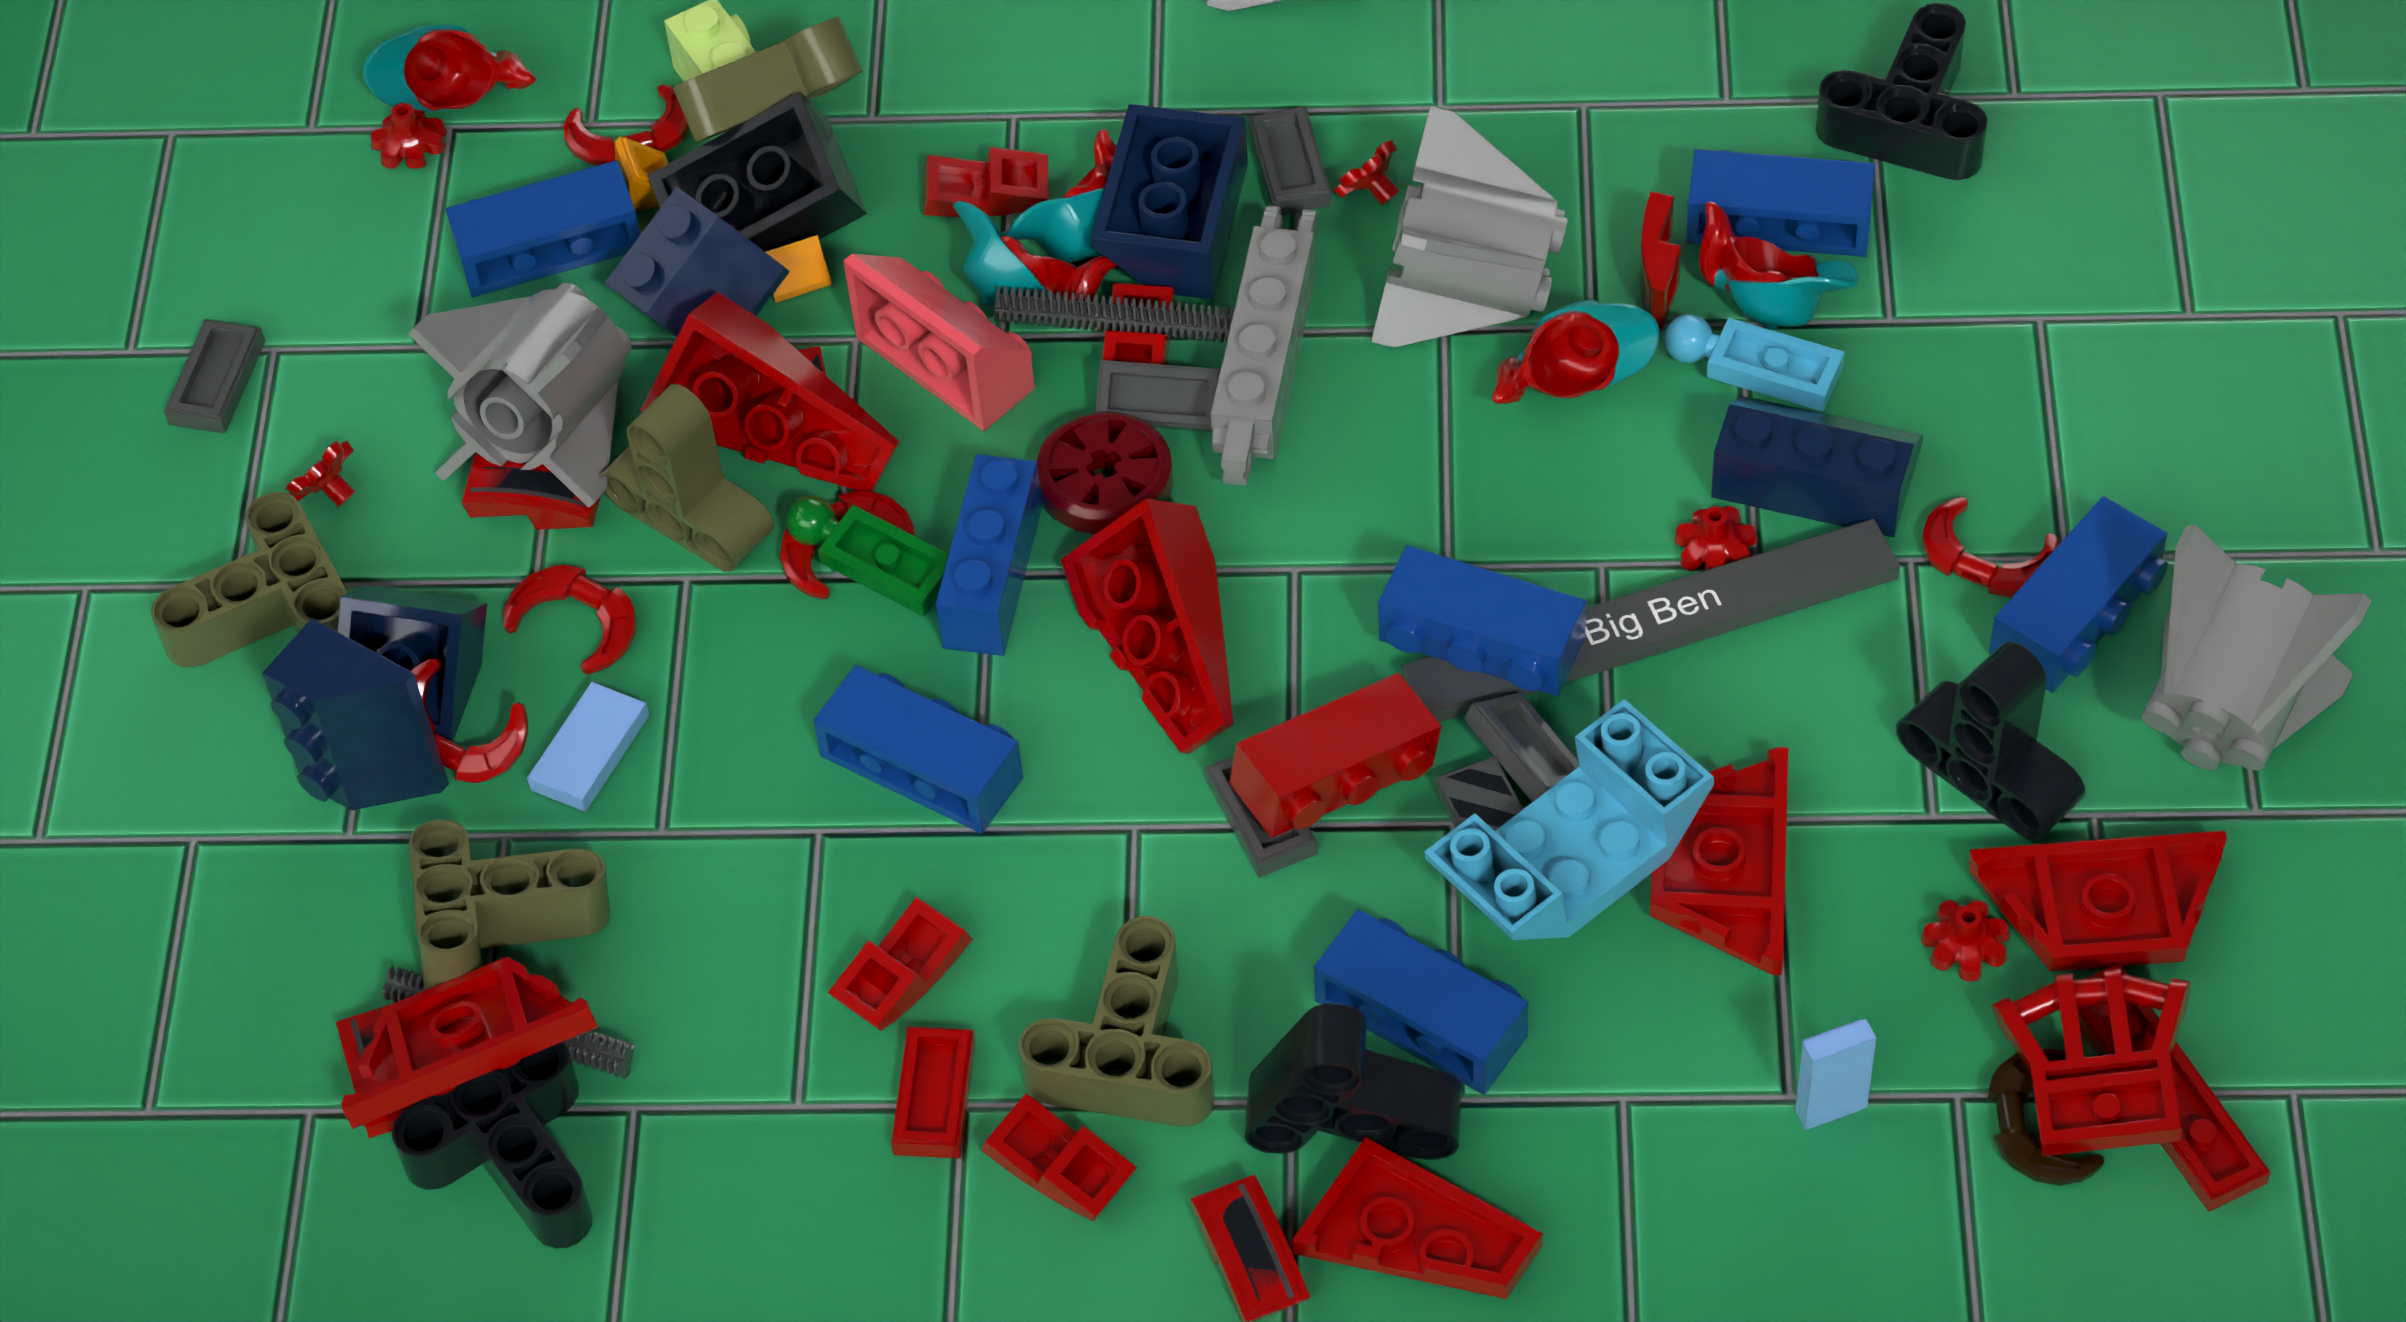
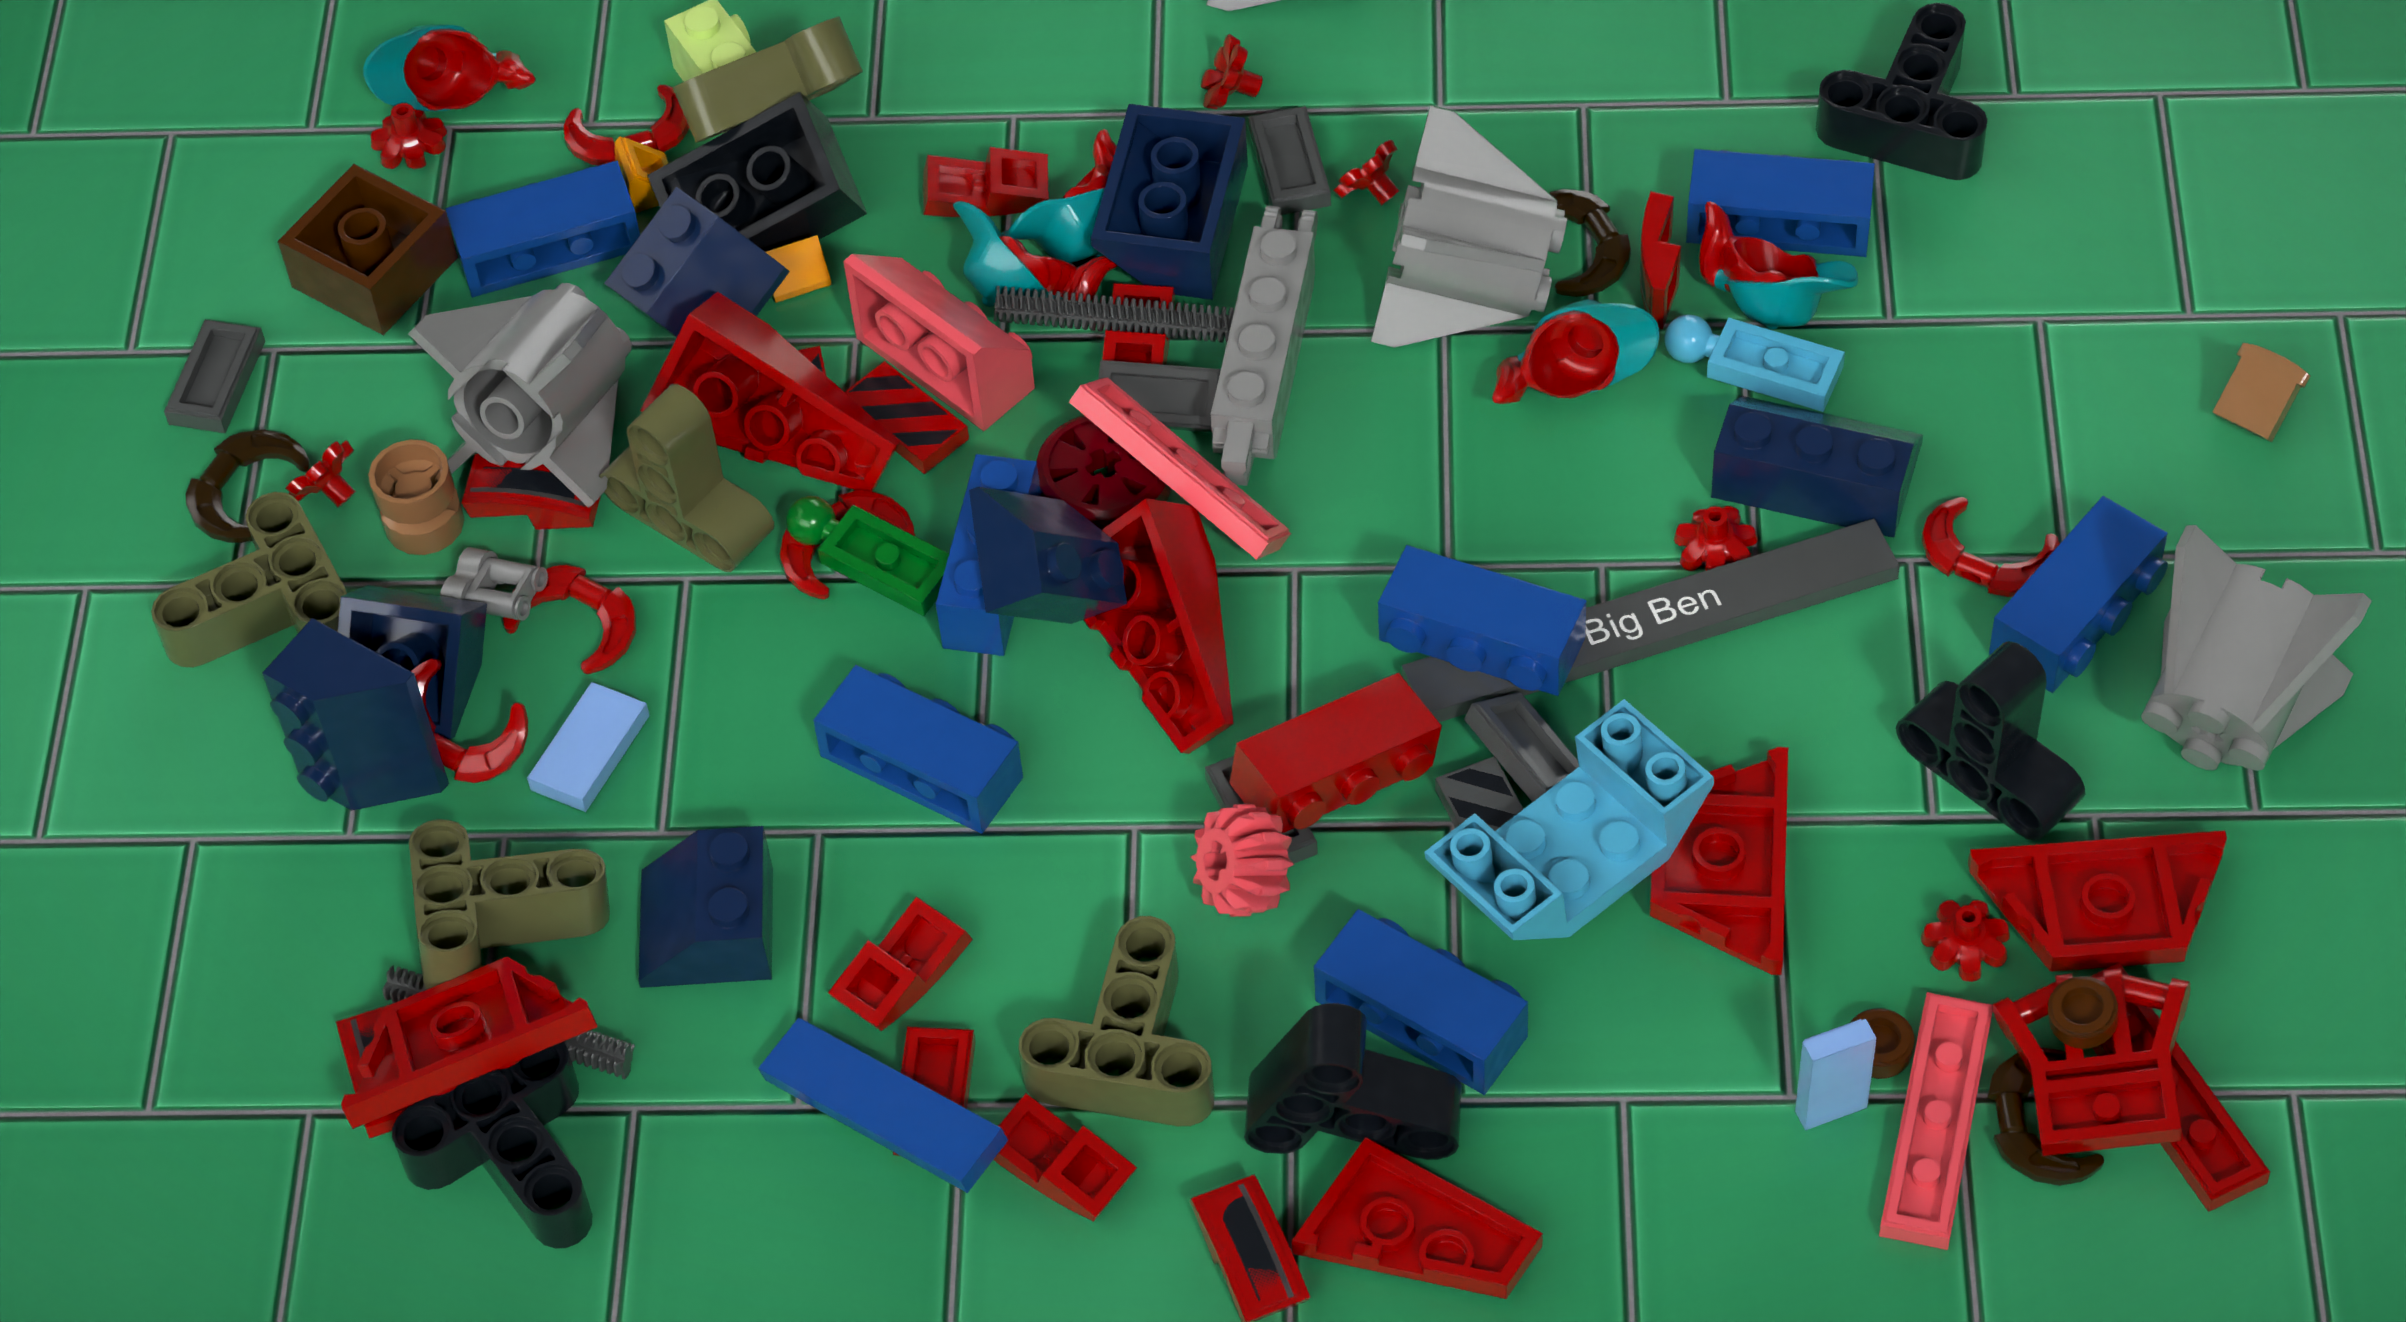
(205, 494): none -> dark brown piece
(368, 249): none -> reddish brown brick
(416, 497): none -> medium nougat wheel
(479, 574): none -> light grey piece
(708, 910): none -> dark blue slope
(883, 1104): none -> blue tile
(914, 418): none -> red tile
(1043, 558): none -> dark blue slope
(1180, 467): none -> coral tile
(1229, 75): none -> red plant
(1242, 860): none -> coral gear
(1612, 250): none -> dark brown piece
(1893, 1041): none -> reddish brown tile
(1936, 1121): none -> coral tile
(2083, 1012): none -> reddish brown tile
(2260, 391): none -> medium nougat tile

